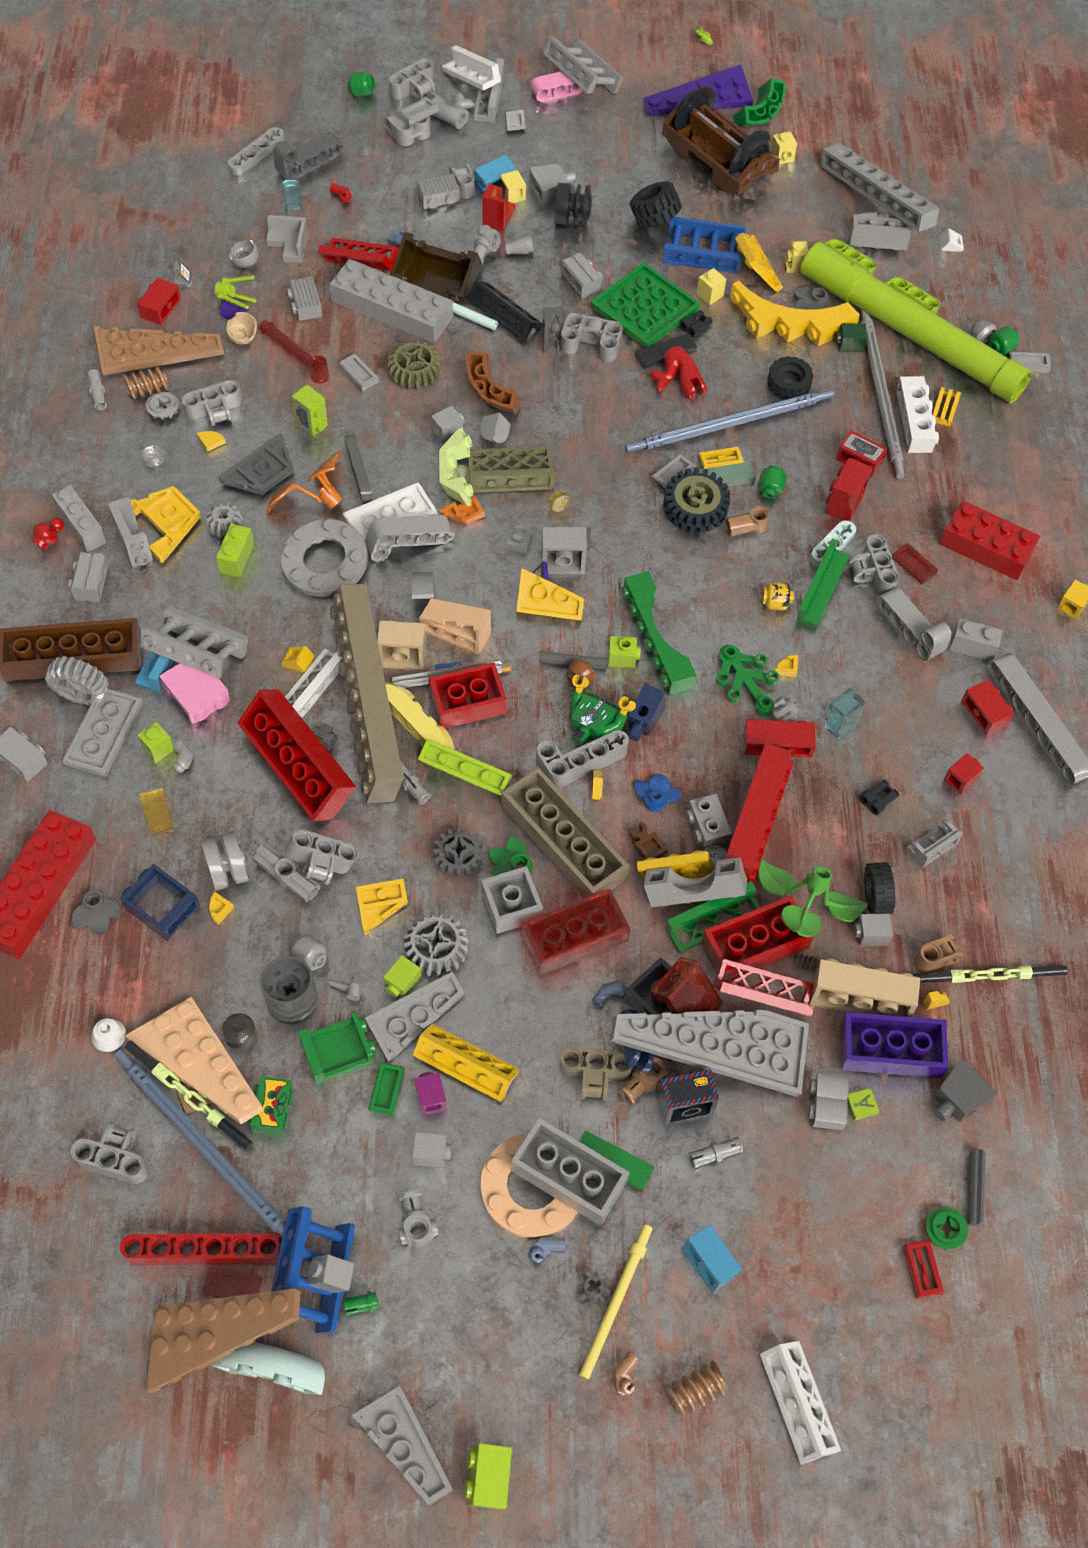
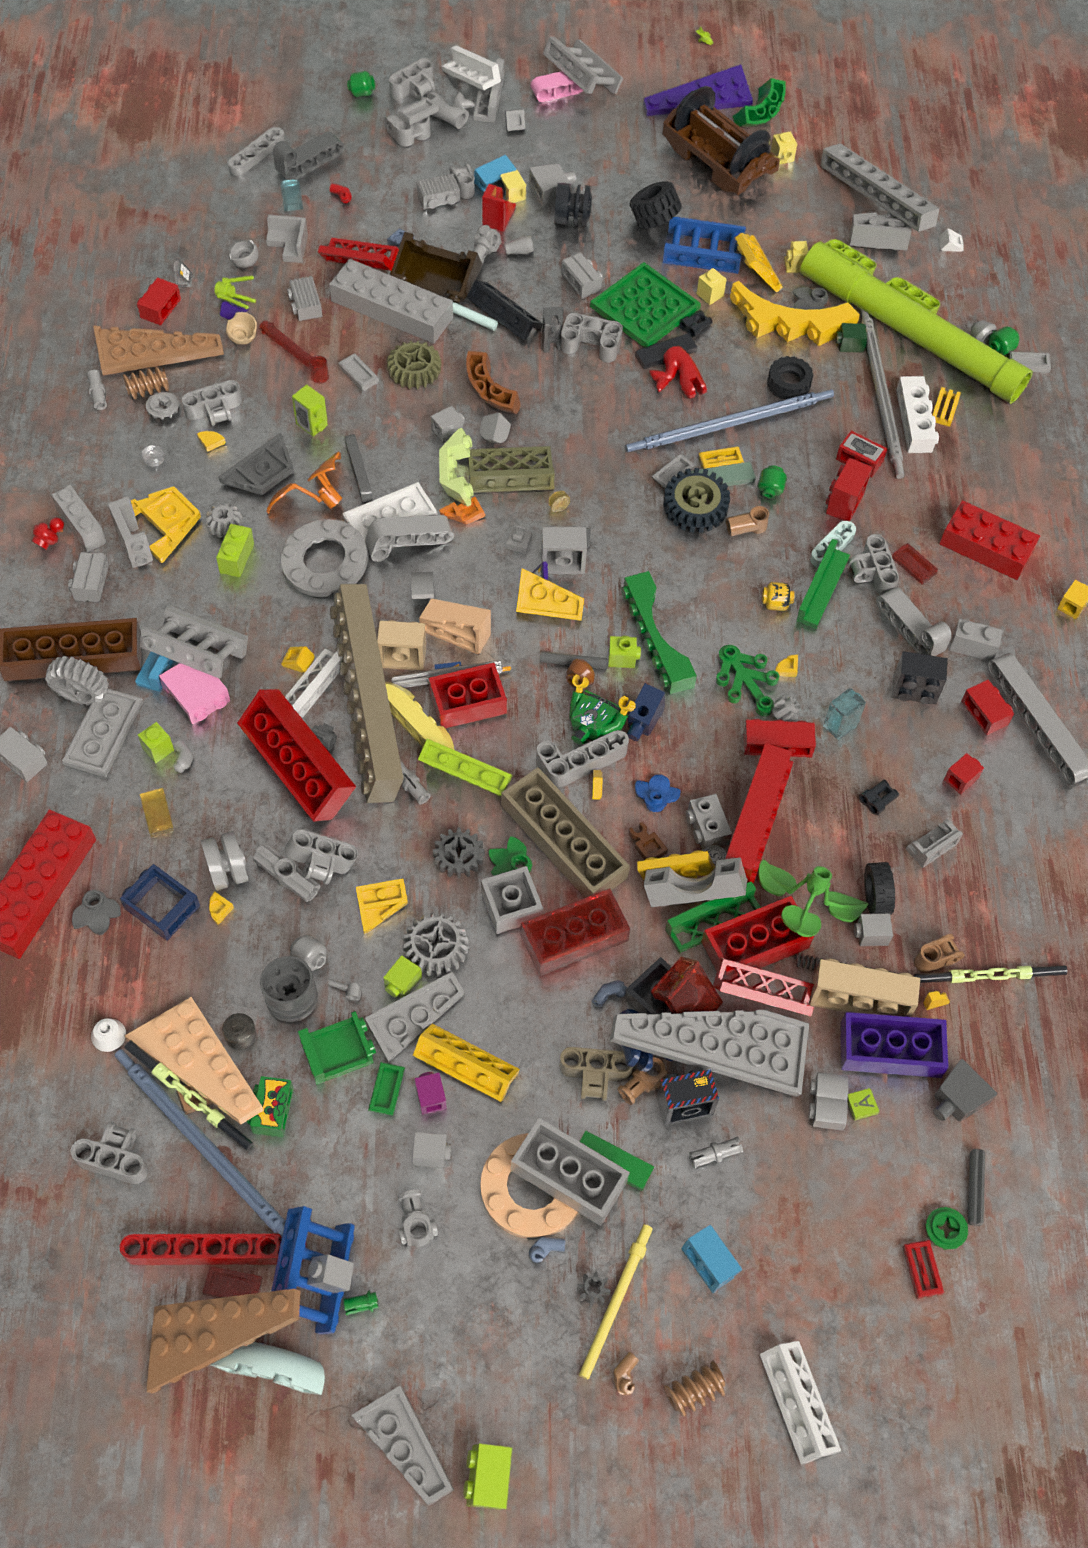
(919, 678): none -> black brick

